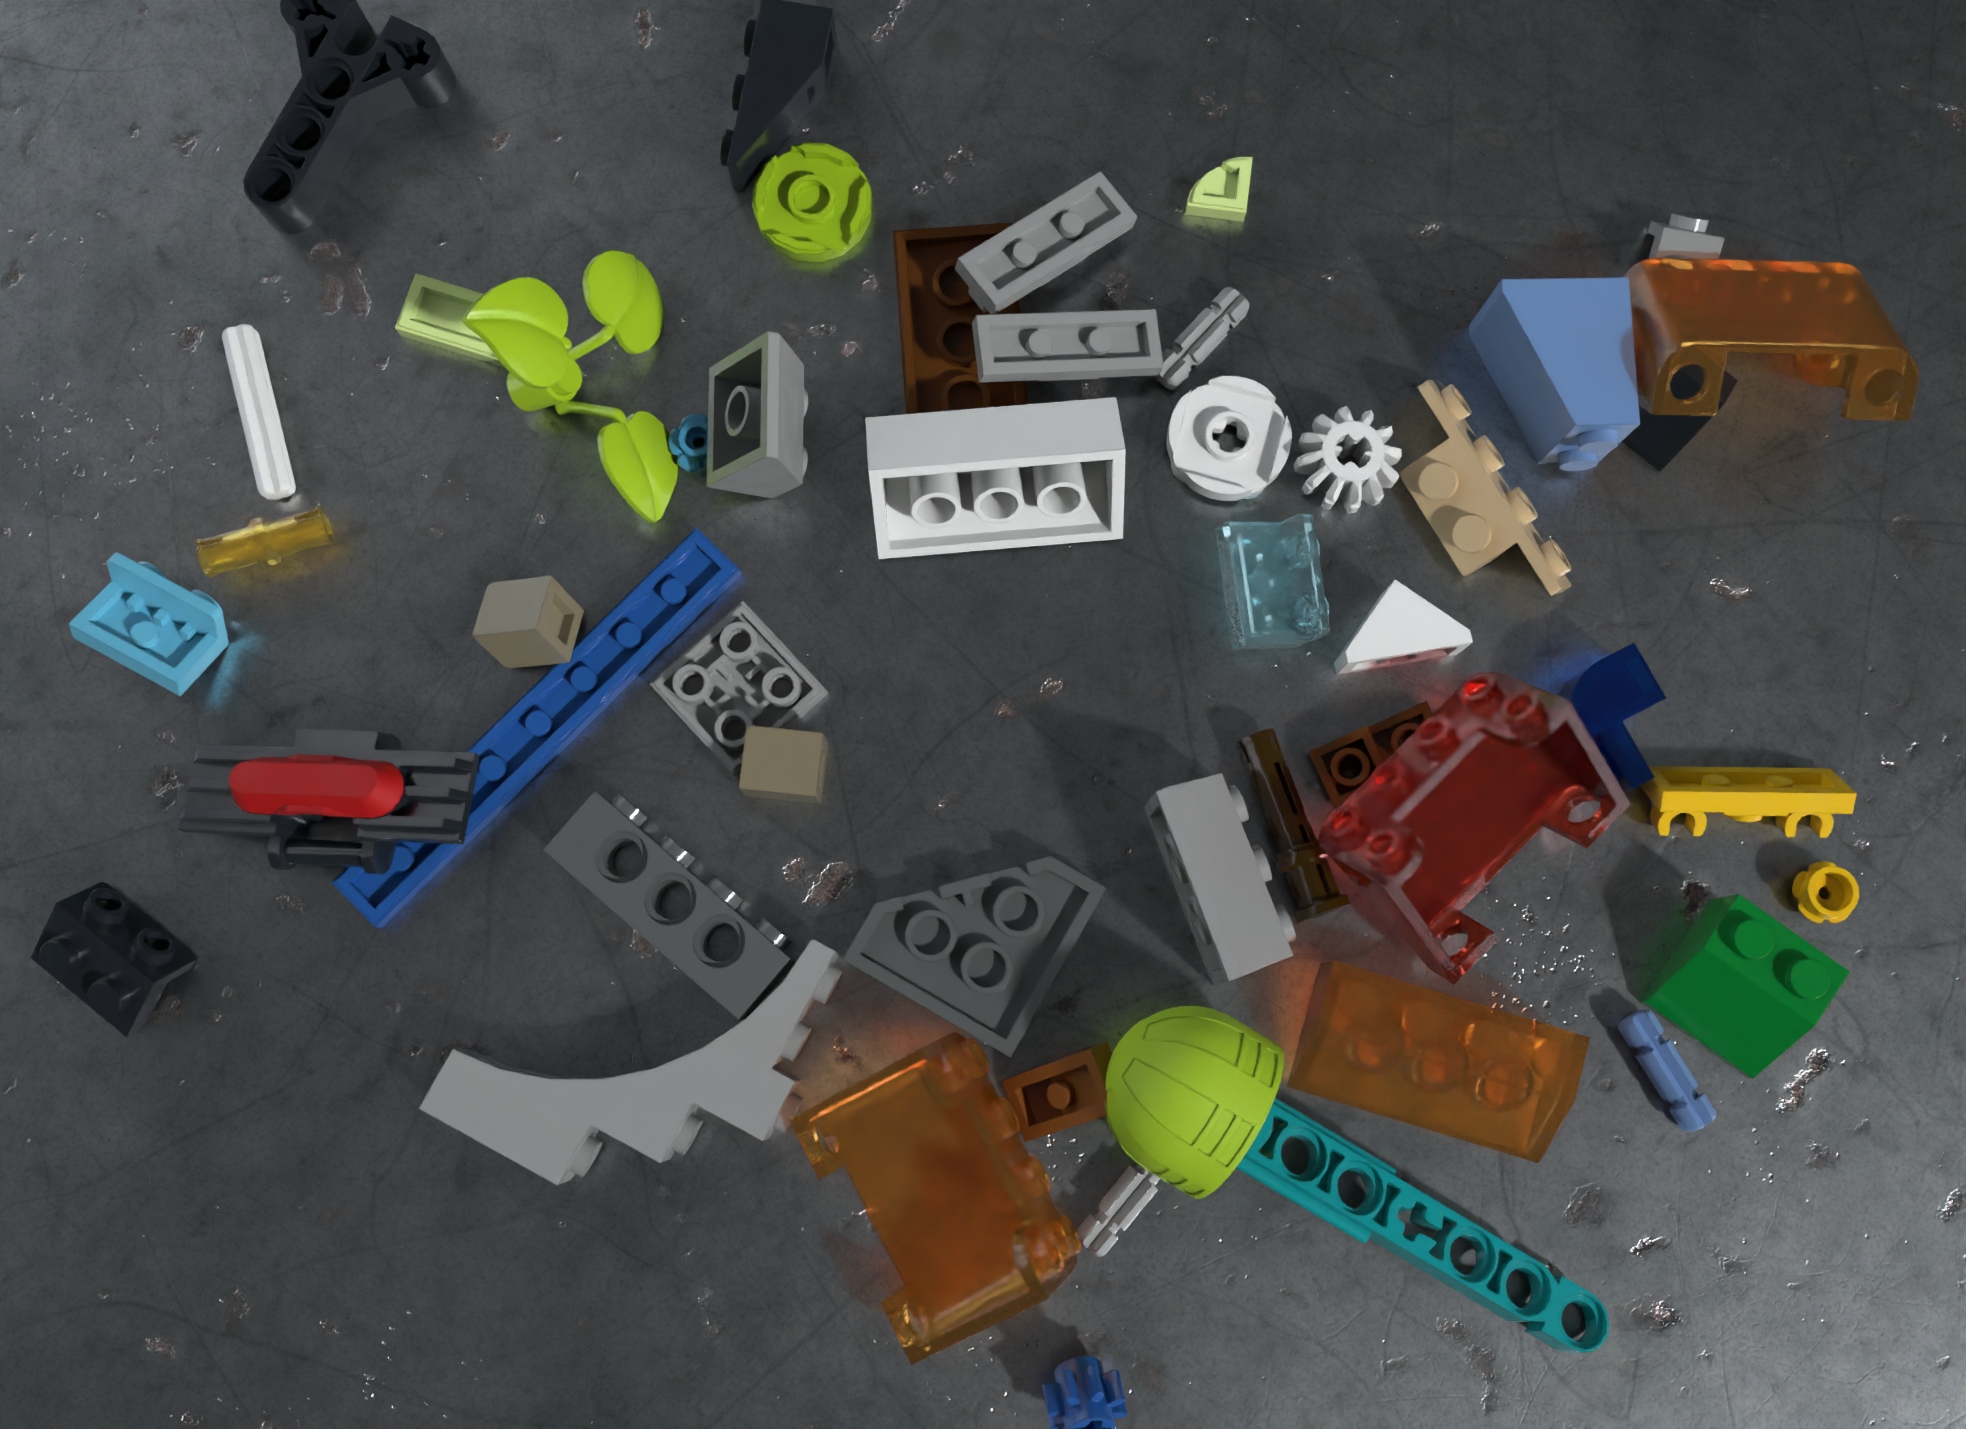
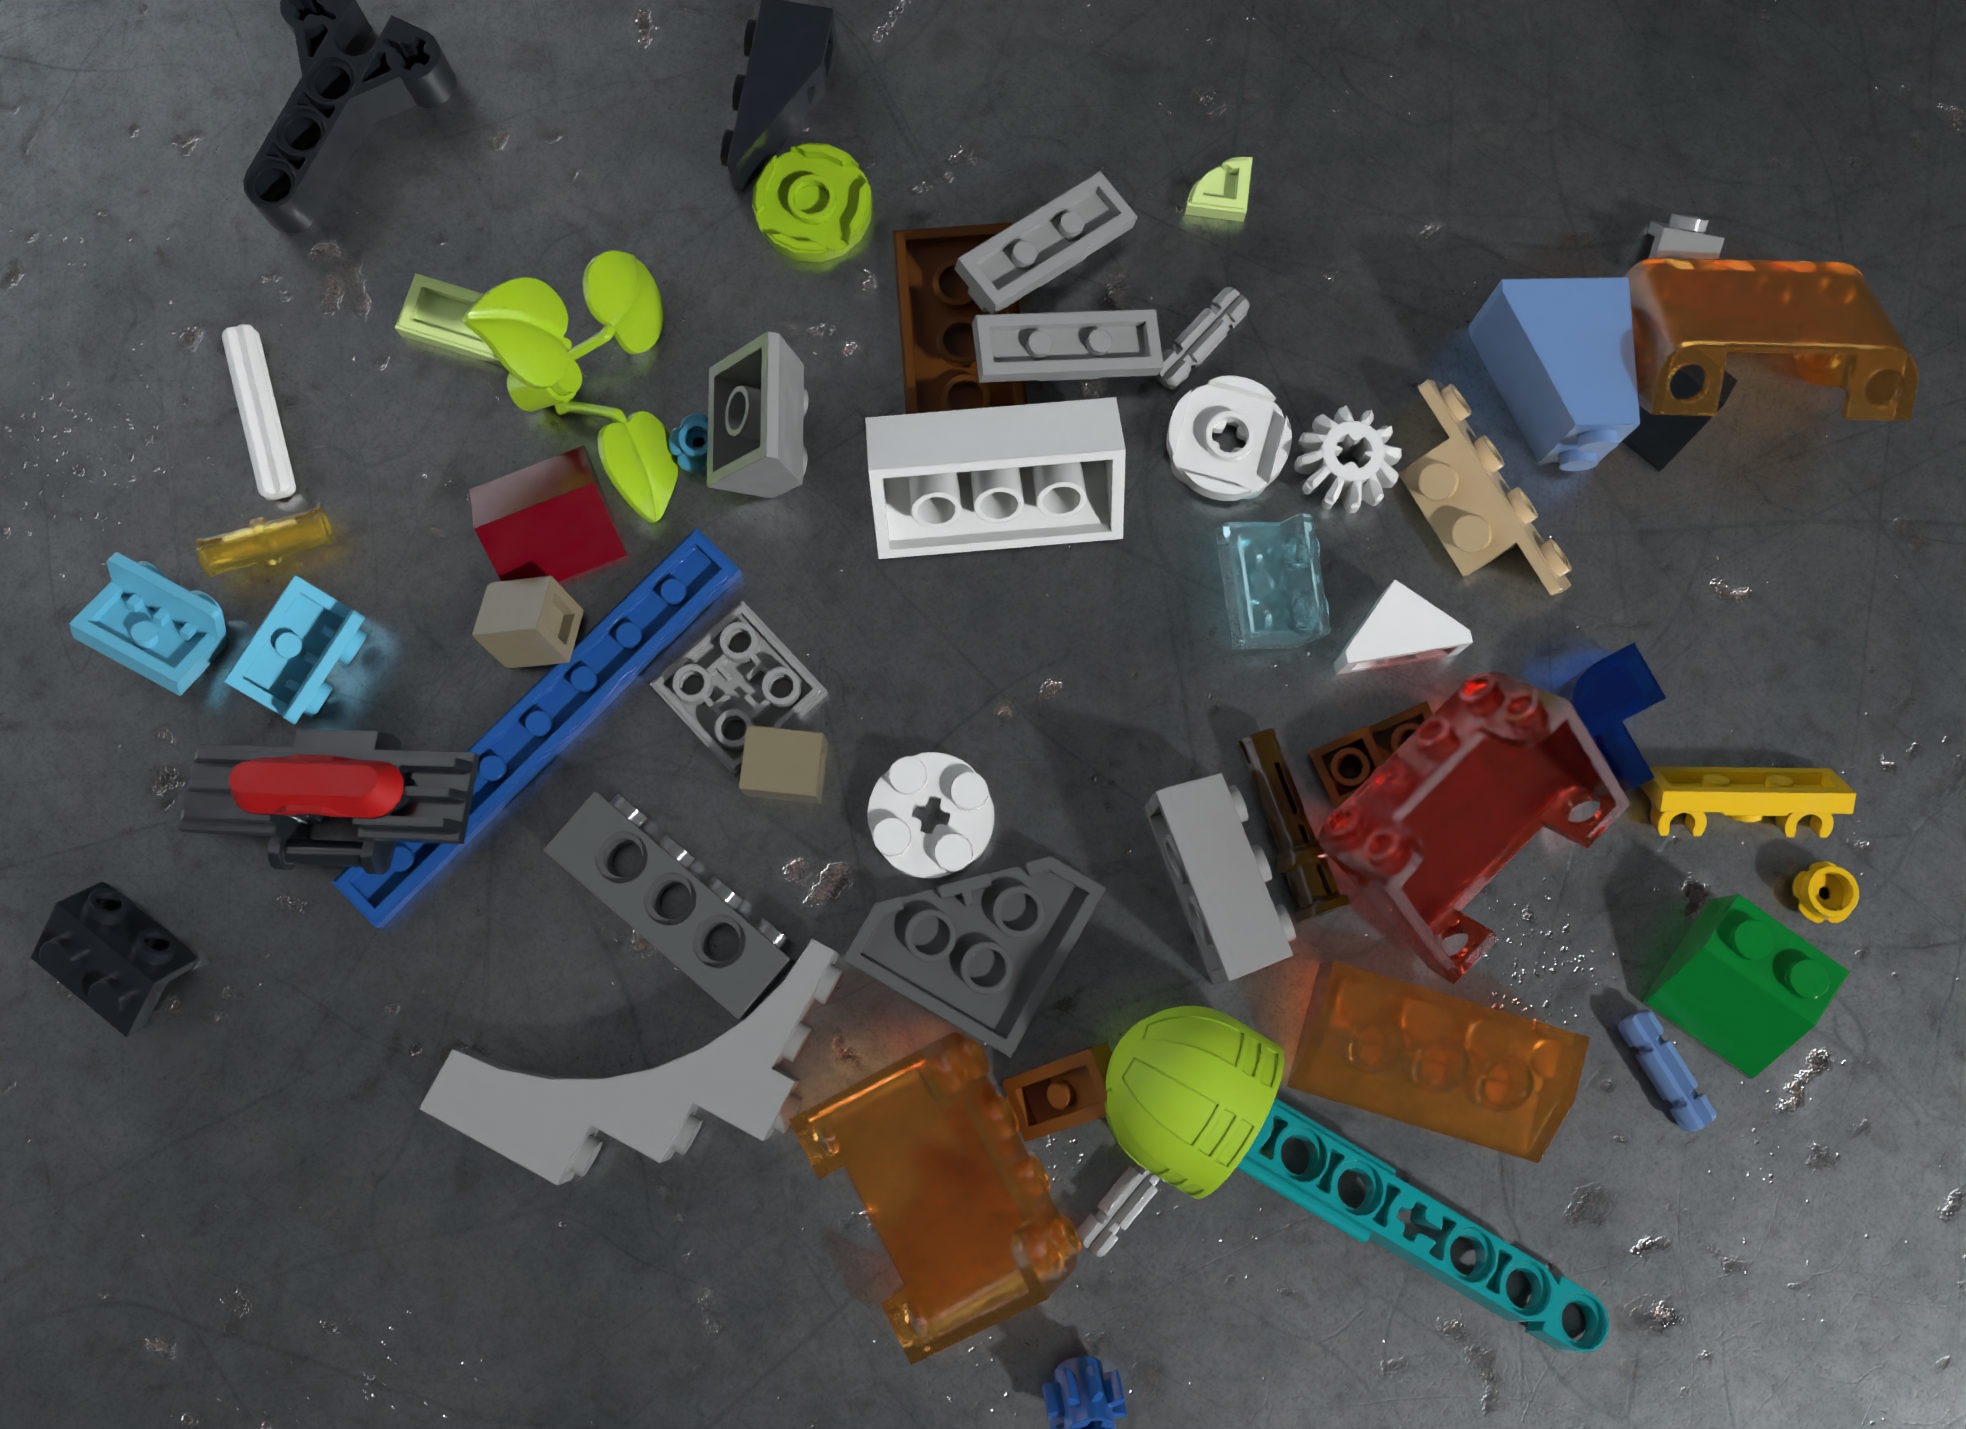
(297, 650): none -> medium azure bracket
(547, 520): none -> dark red slope
(899, 834): none -> white plate

